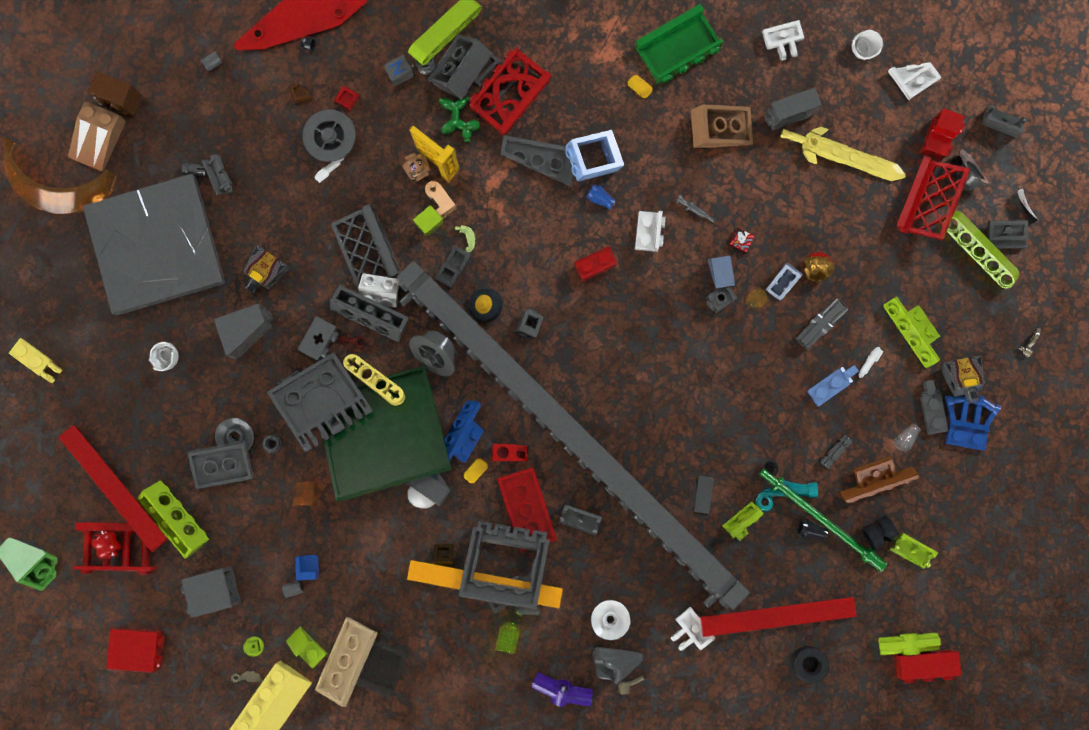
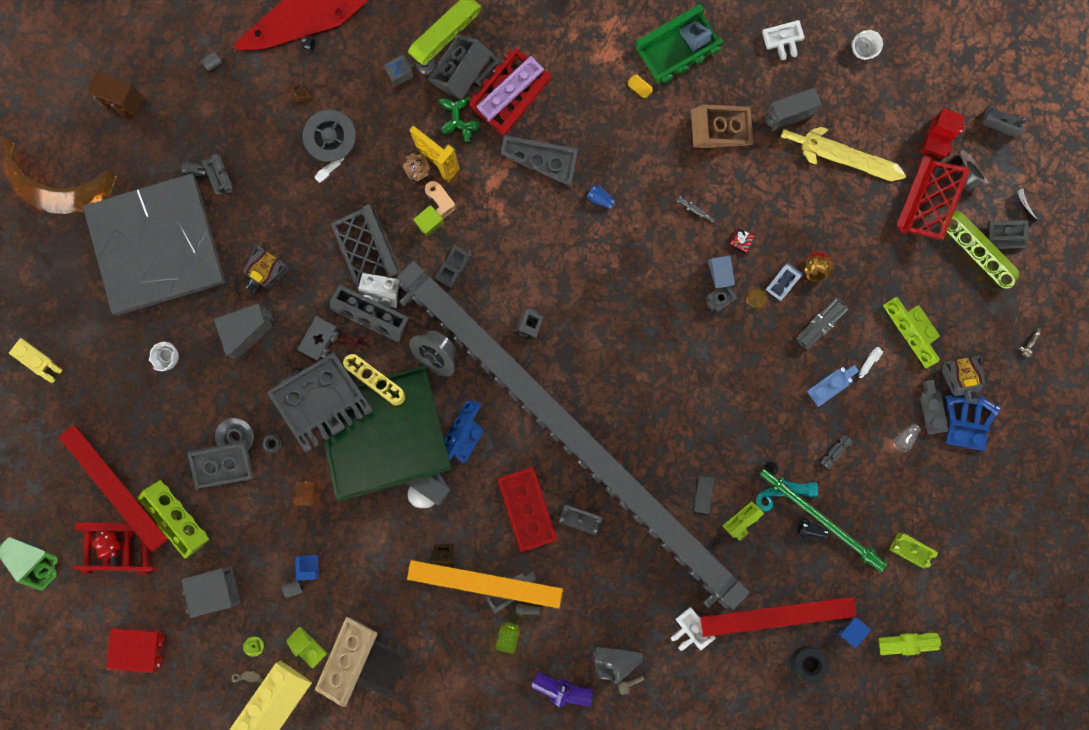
(95, 136): medium nougat slope -> none
(346, 98): red tile -> none
(469, 235): yellowish green piece -> none
(477, 468): yellow piece -> none
(485, 304): black wheel -> none
(502, 593): dark grey hinge -> none
(509, 452): red leg -> none
(510, 88): none -> lavender tile
(595, 264): red brick -> none
(610, 151): light blue window -> none
(612, 630): white dish -> none
(648, 231): white bracket -> none
(696, 36): none -> sand blue slope
(854, 632): none -> blue panel
(877, 478): dark orange bracket -> none
(882, 531): black wheel -> none
(914, 78): white wing -> none
(928, 666): red brick -> none

